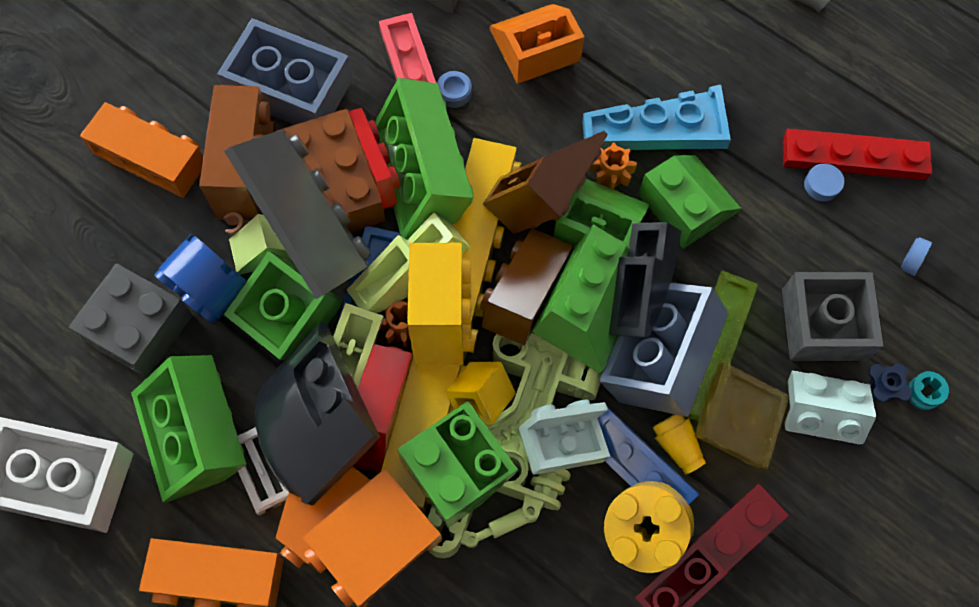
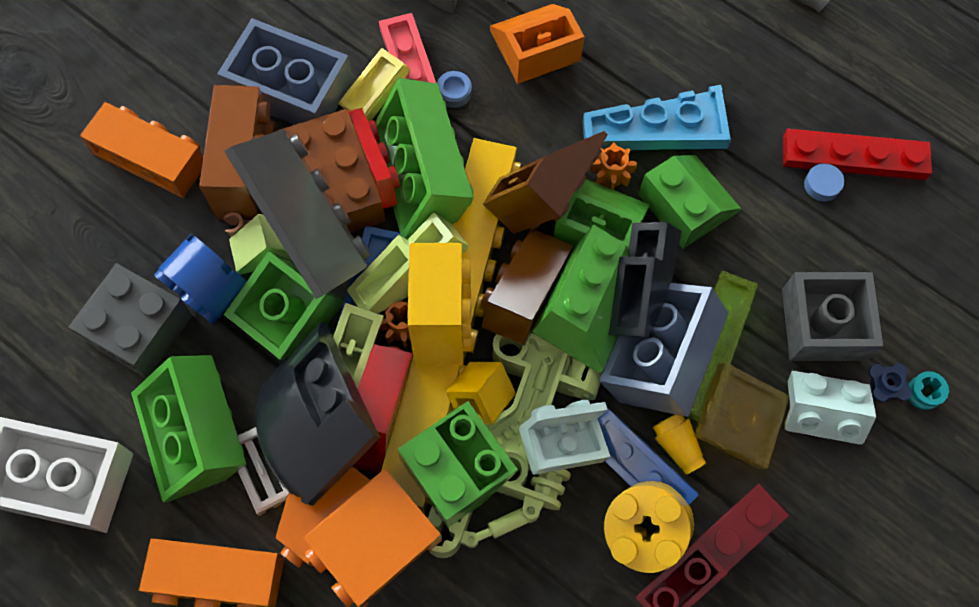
(374, 84): none -> light yellow tile
(915, 256): medium blue tile -> none

